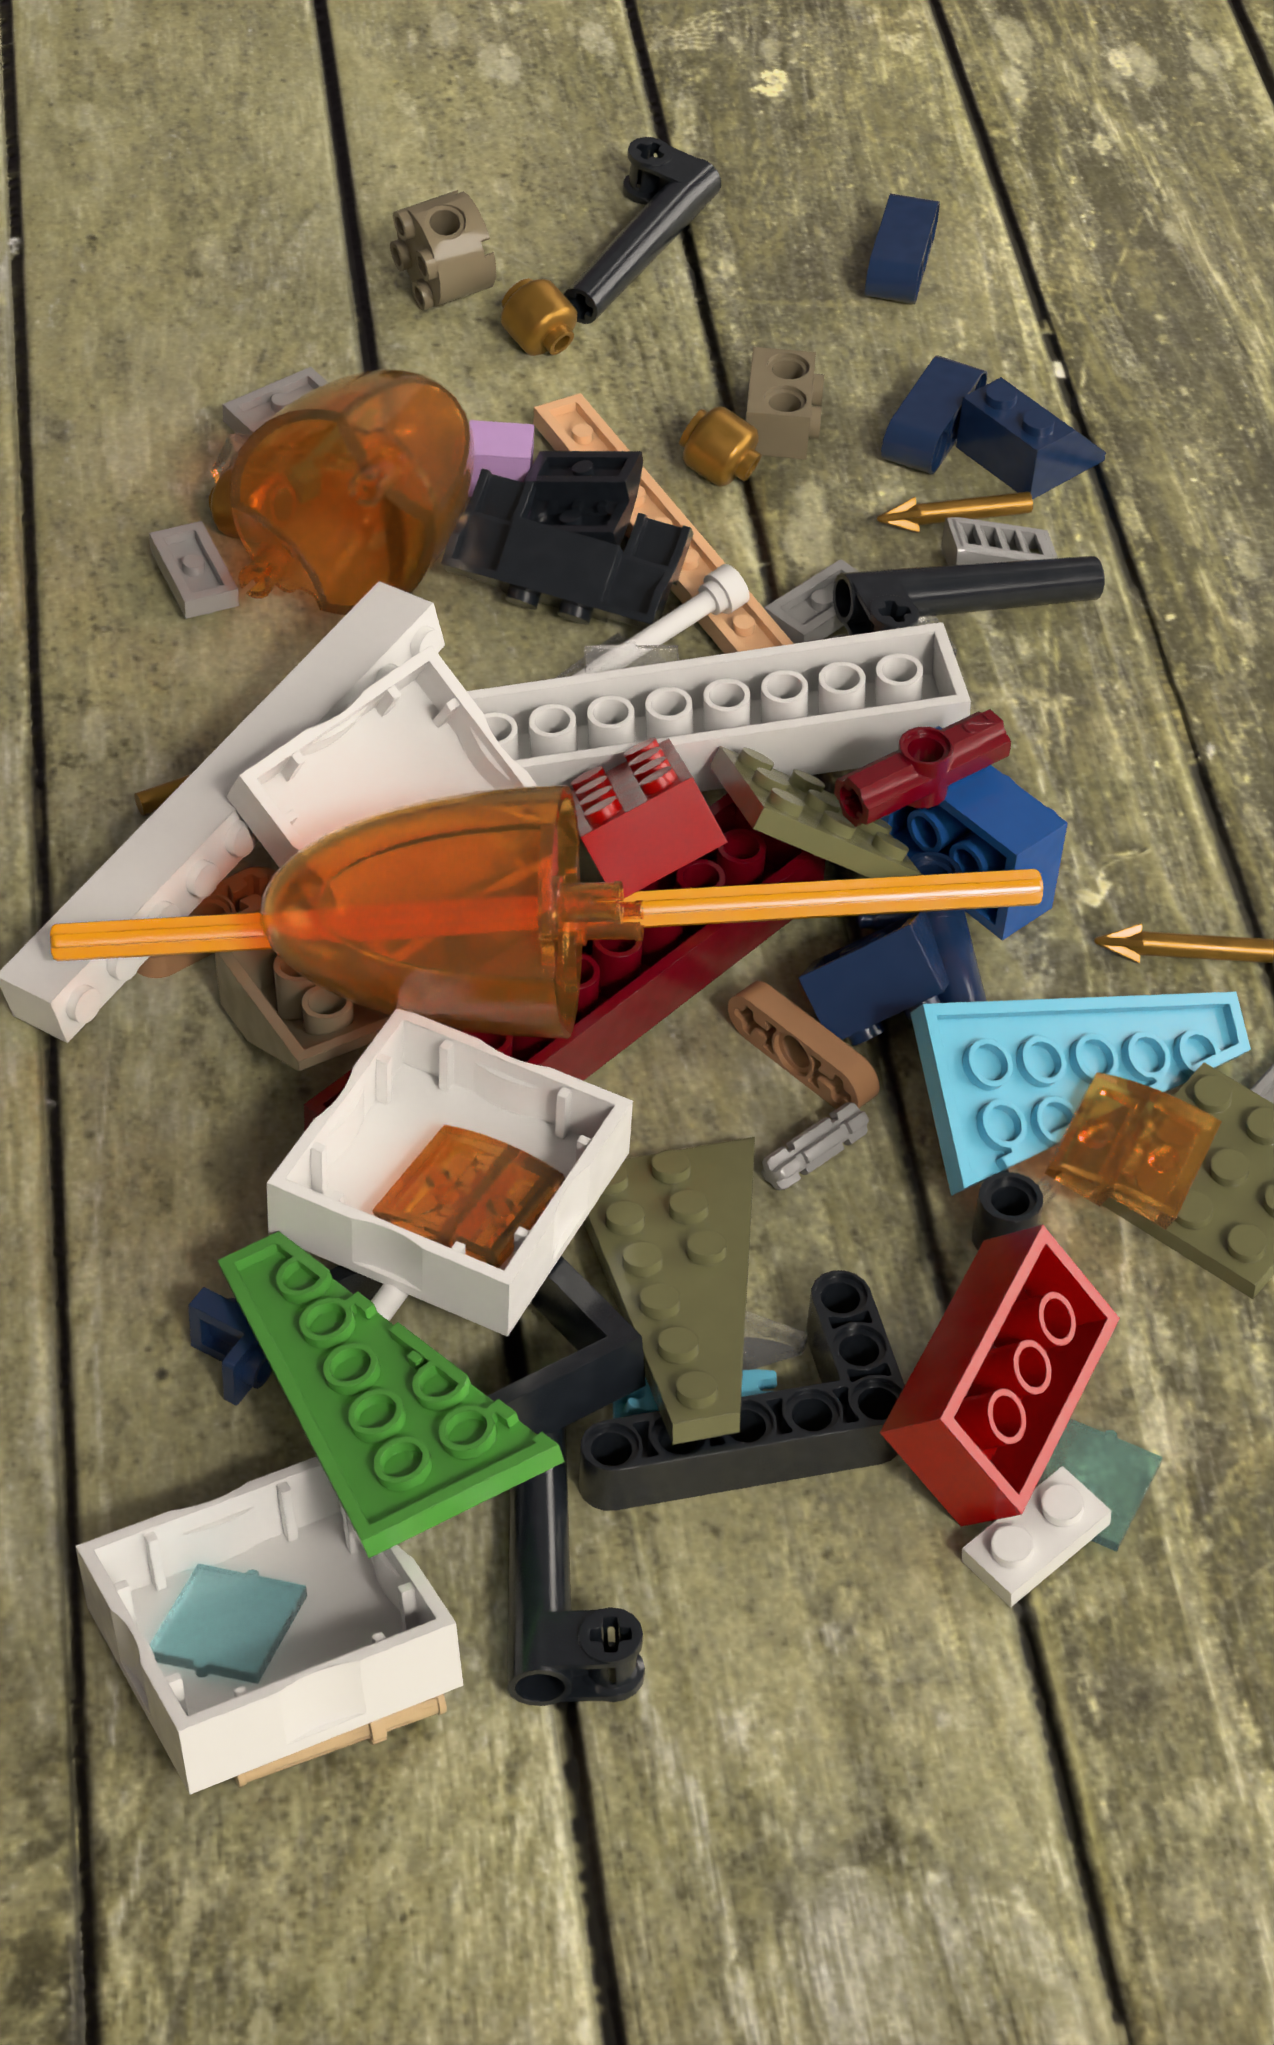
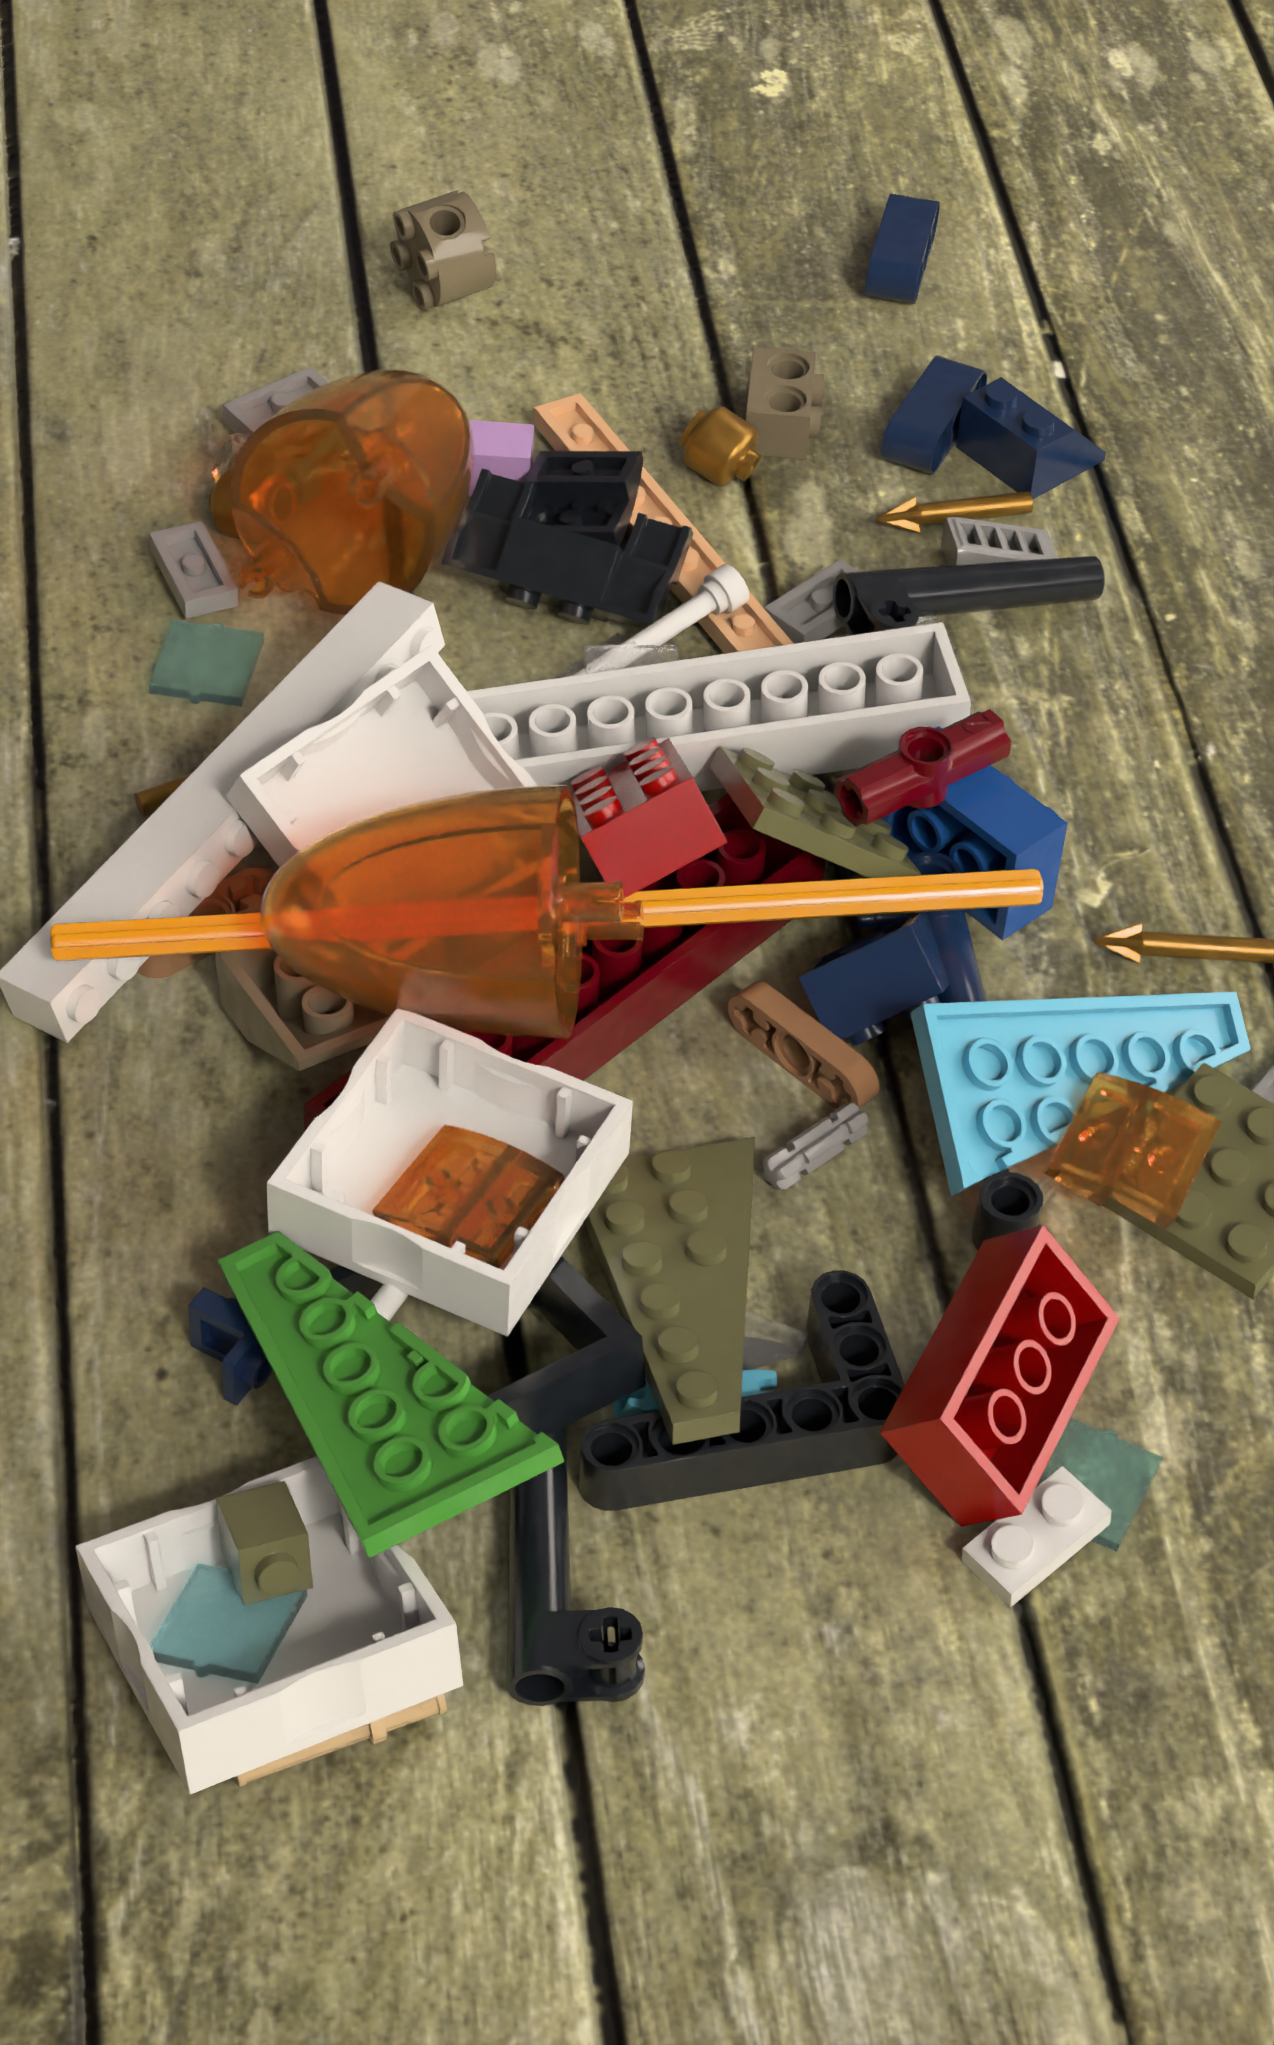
(206, 663): none -> clear light blue piece
(264, 1543): none -> olive brick
(538, 317): pearl gold head -> none
(674, 193): black axle -> none

